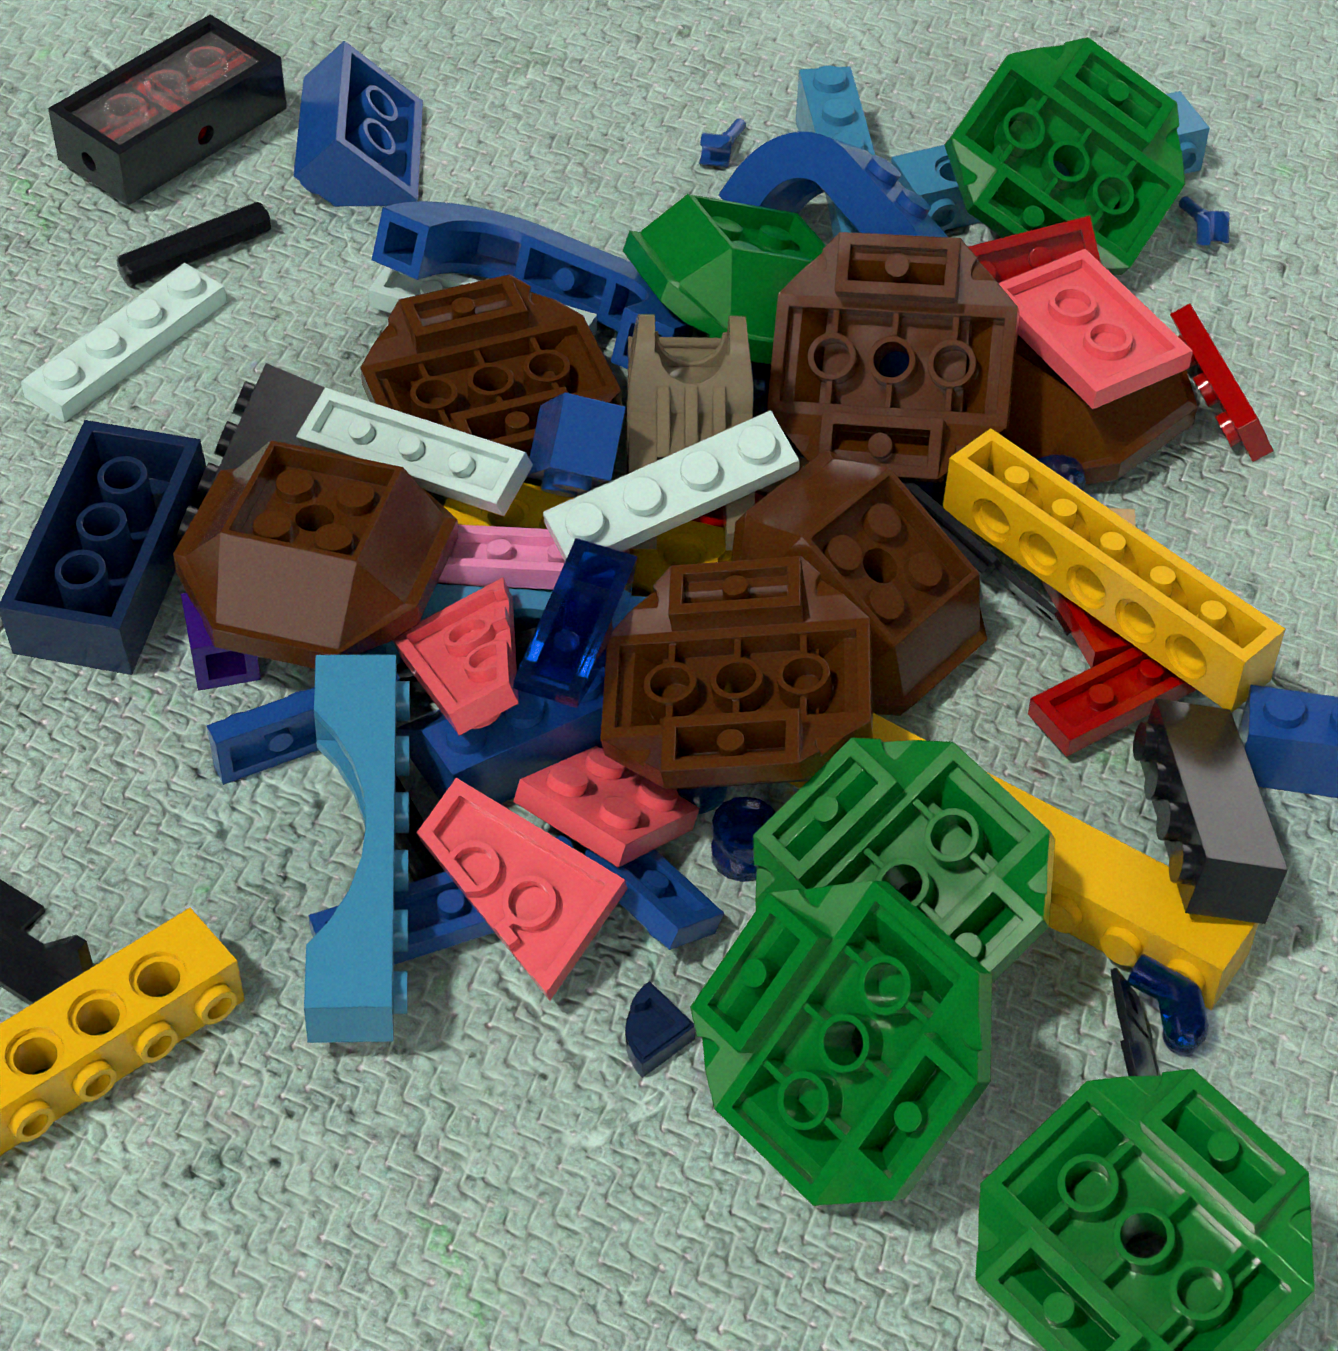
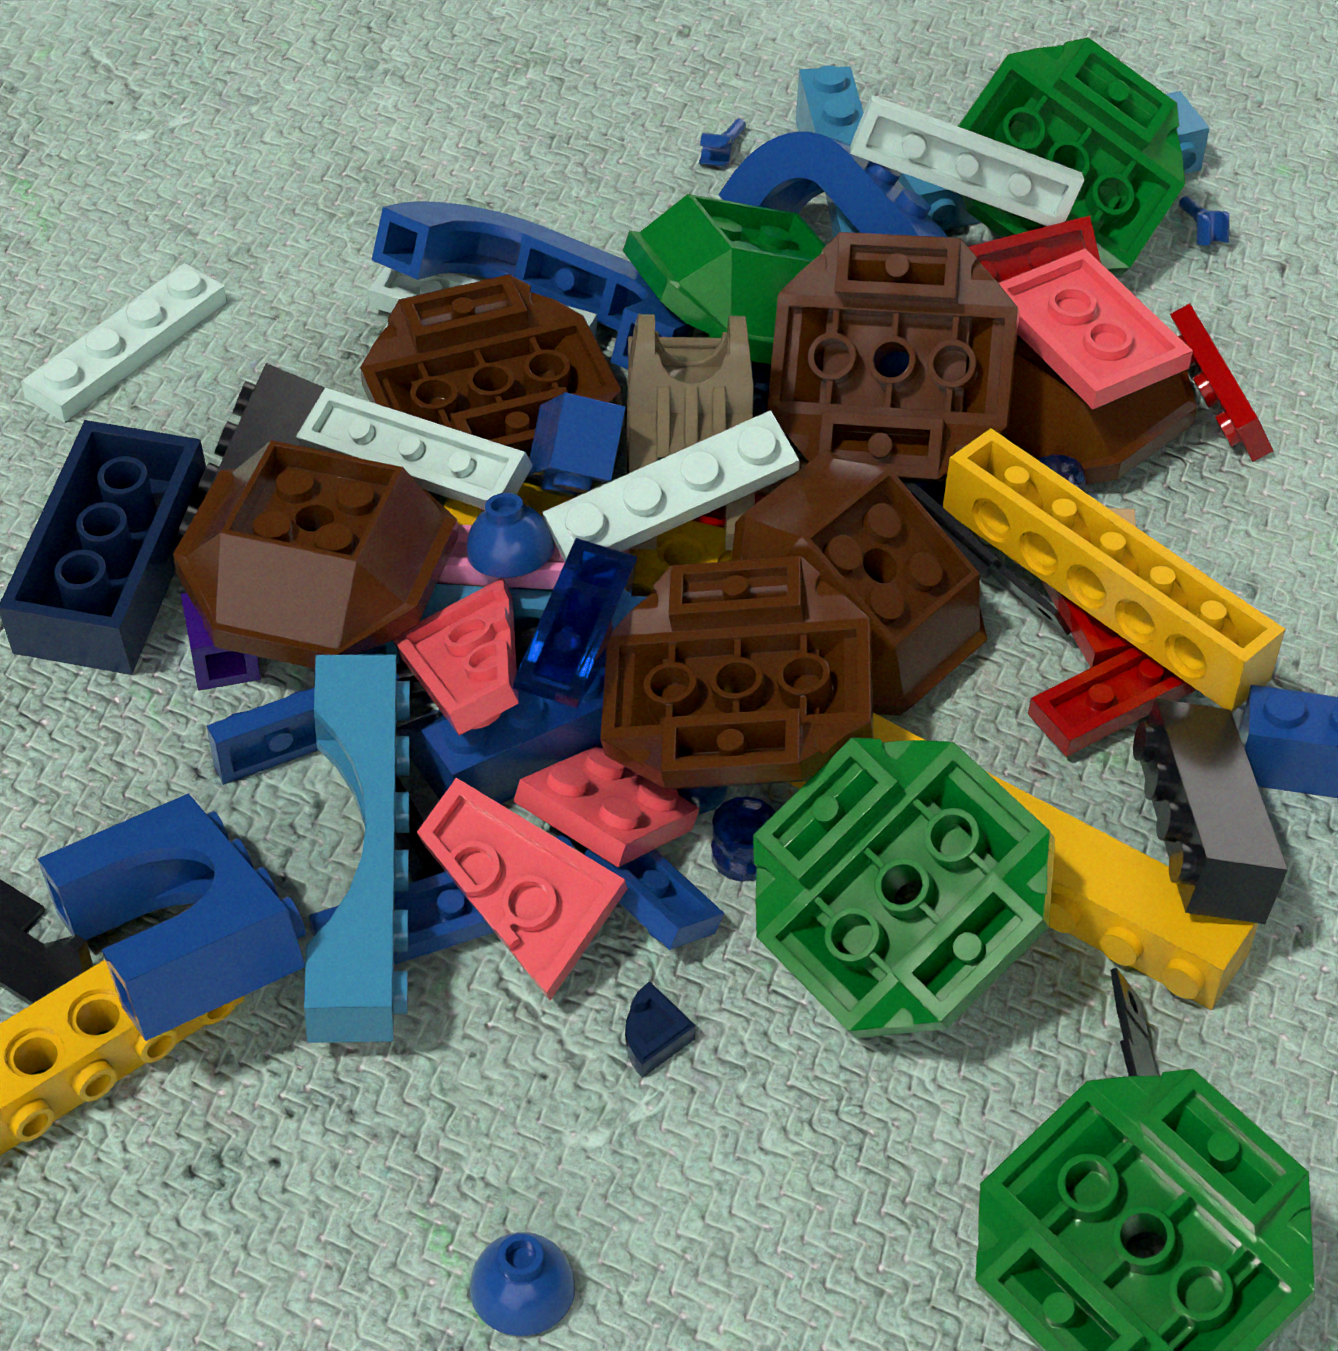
(168, 109): black brick -> none
(193, 243): black axle -> none
(204, 957): none -> blue arch
(358, 133): blue slope -> none
(508, 538): none -> blue brick
(522, 1284): none -> blue brick
(783, 1027): green piece -> none
(965, 162): none -> light aqua plate
(1179, 1003): clear blue arm -> none

